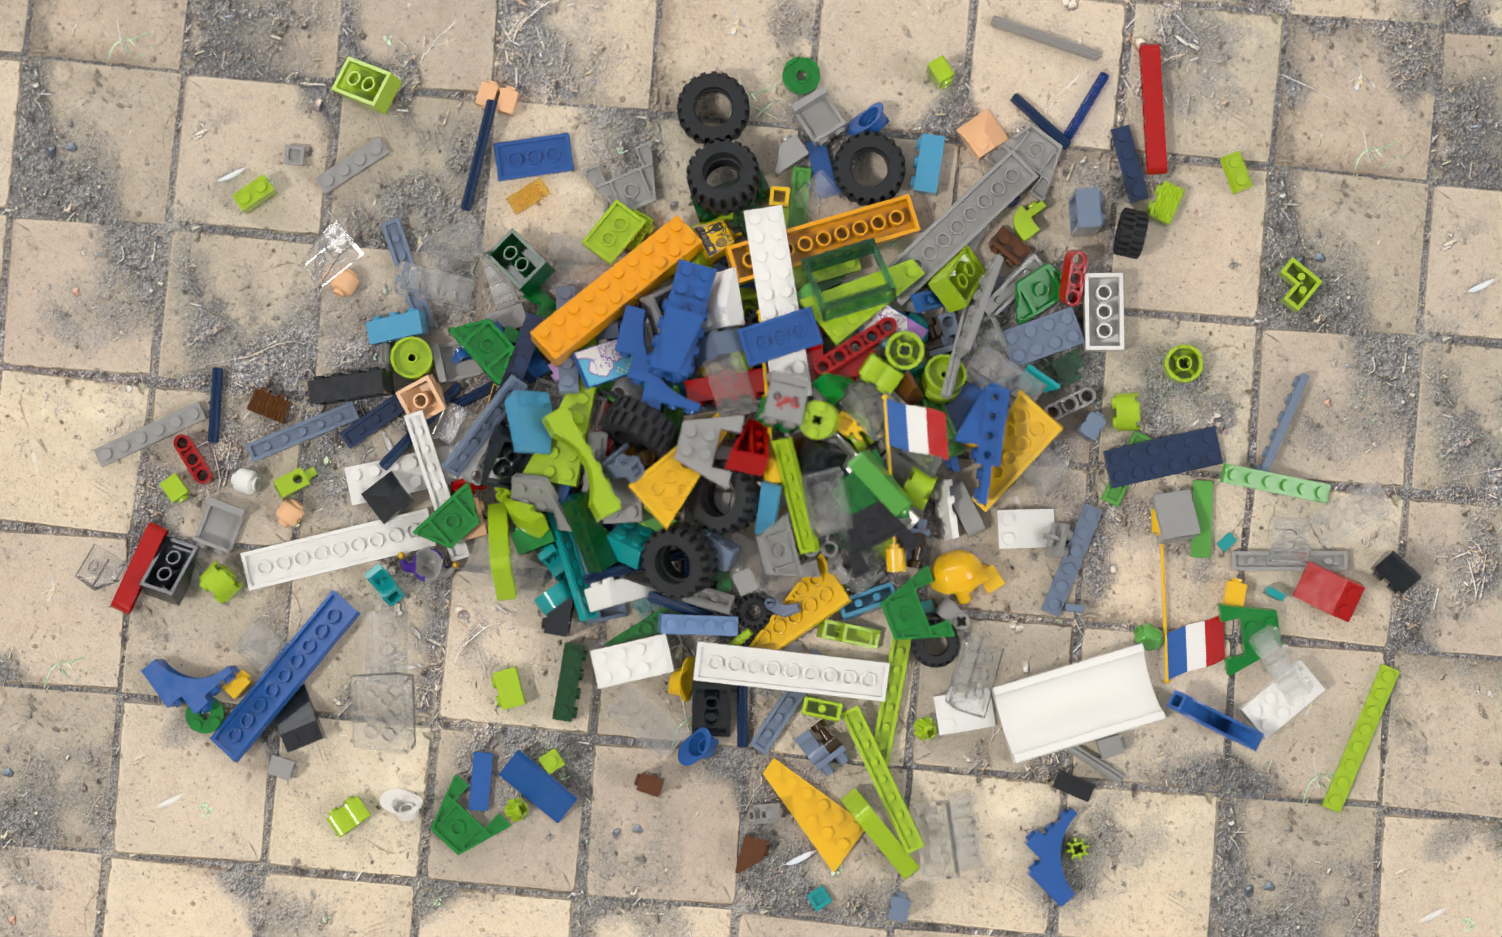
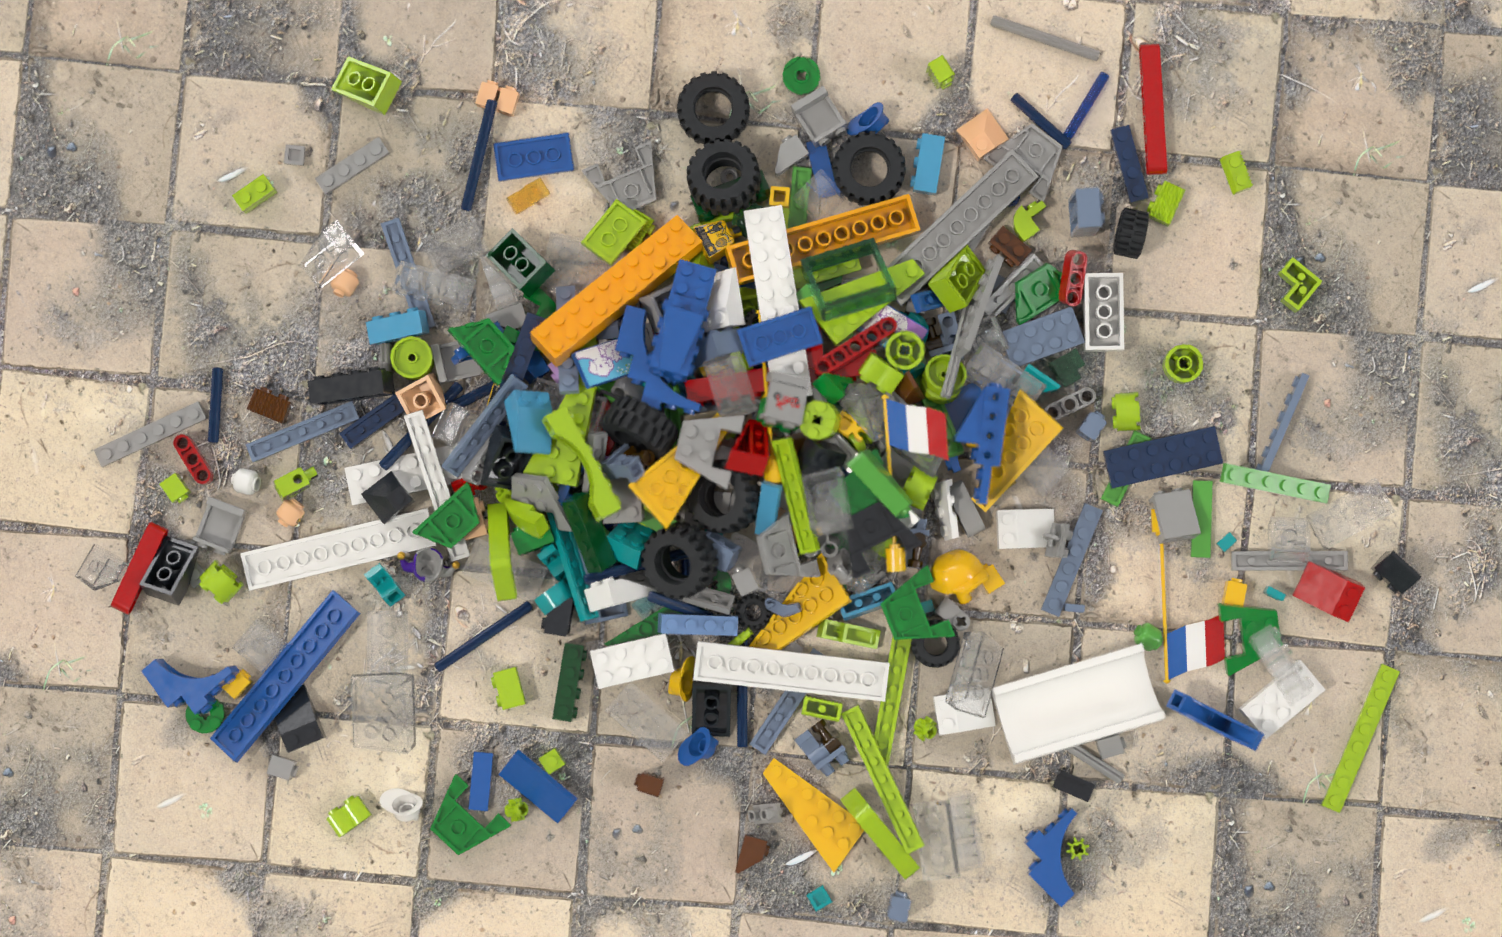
(483, 636): none -> dark blue axle

